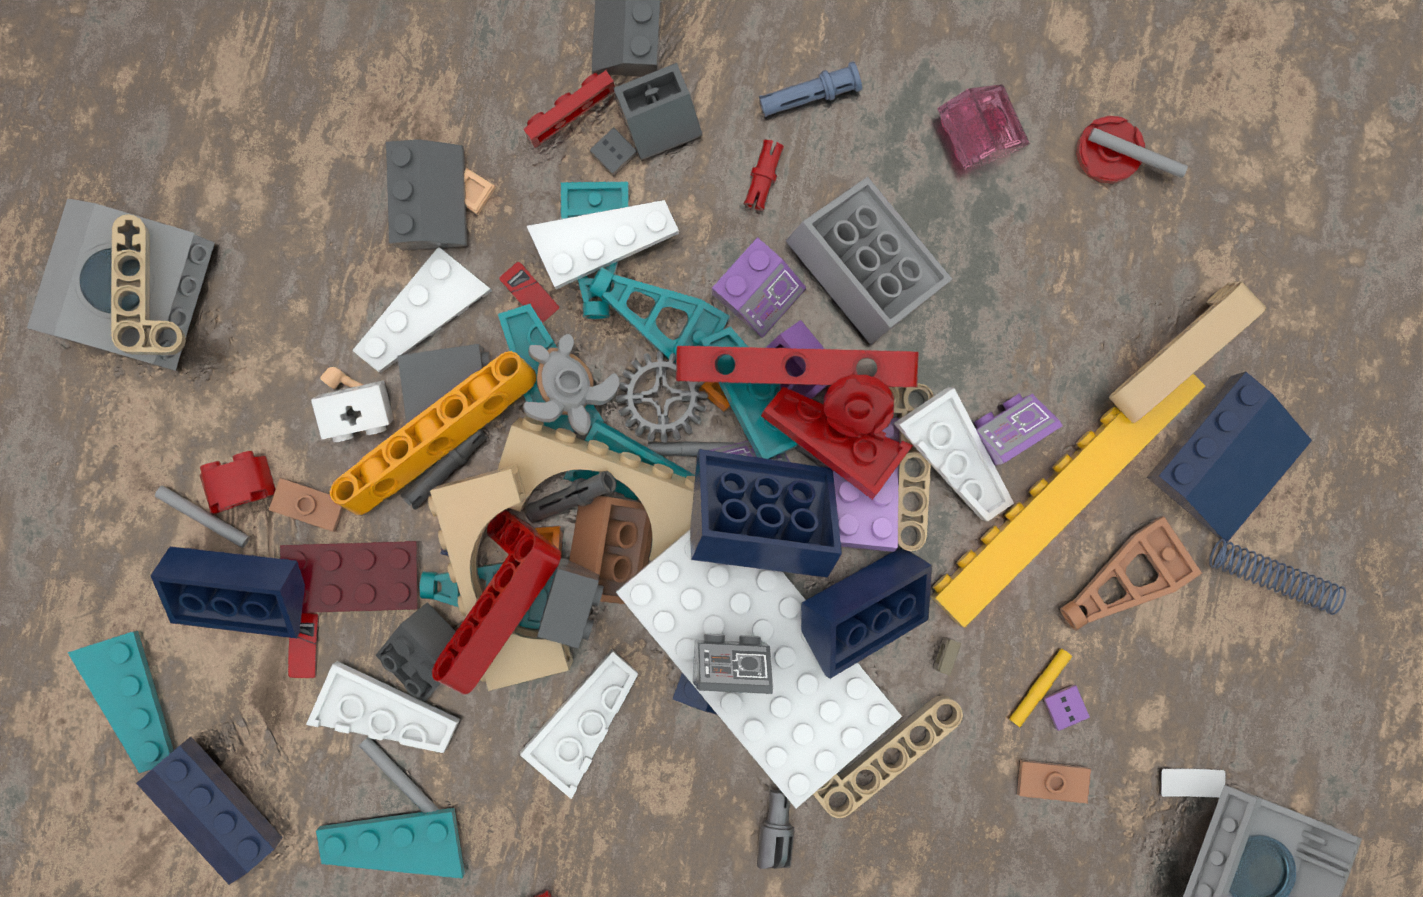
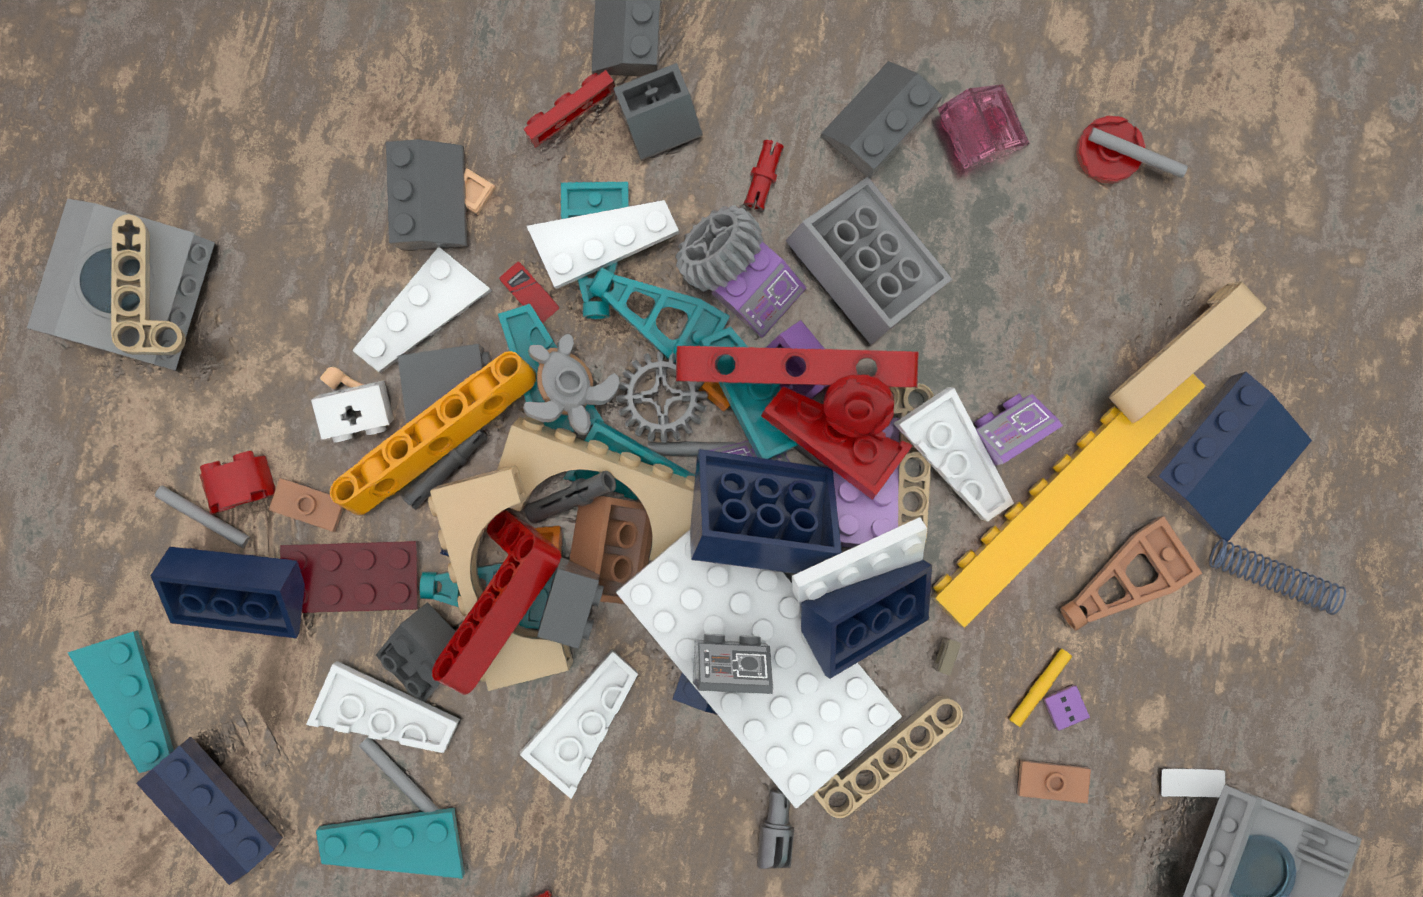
(303, 649): red sticker -> none
(613, 151): dark grey tile -> none
(719, 248): none -> light grey gear
(827, 85): sand blue pin -> none
(875, 557): none -> white wing
(882, 117): none -> dark grey slope

